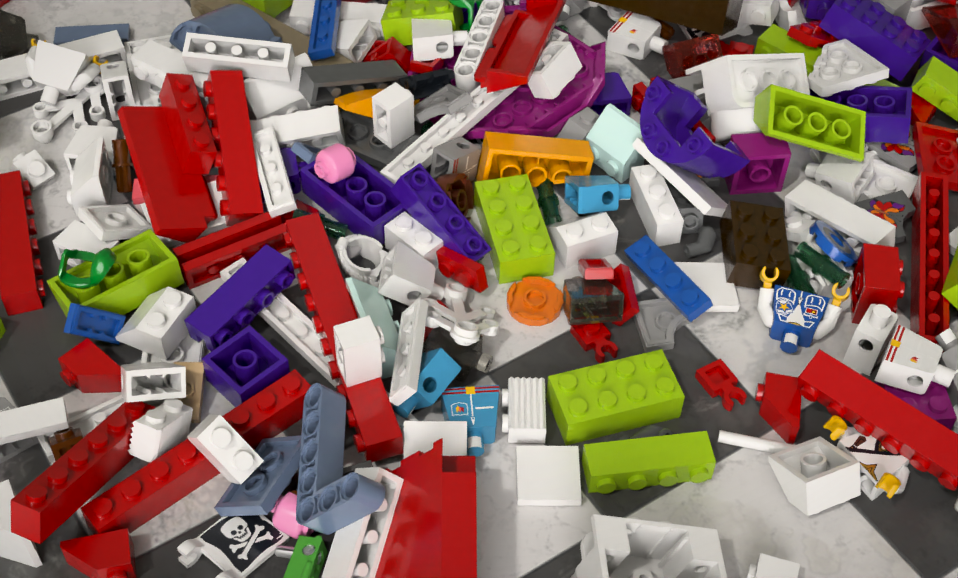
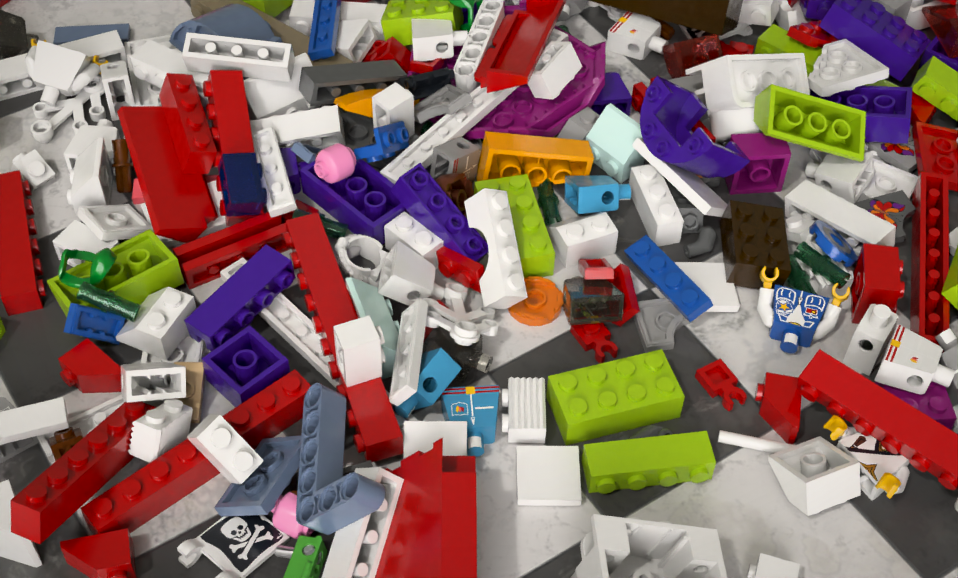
(108, 301): none -> clear green pin
(241, 184): none -> clear blue brick
(388, 140): none -> blue bracket
(503, 278): none -> white arch

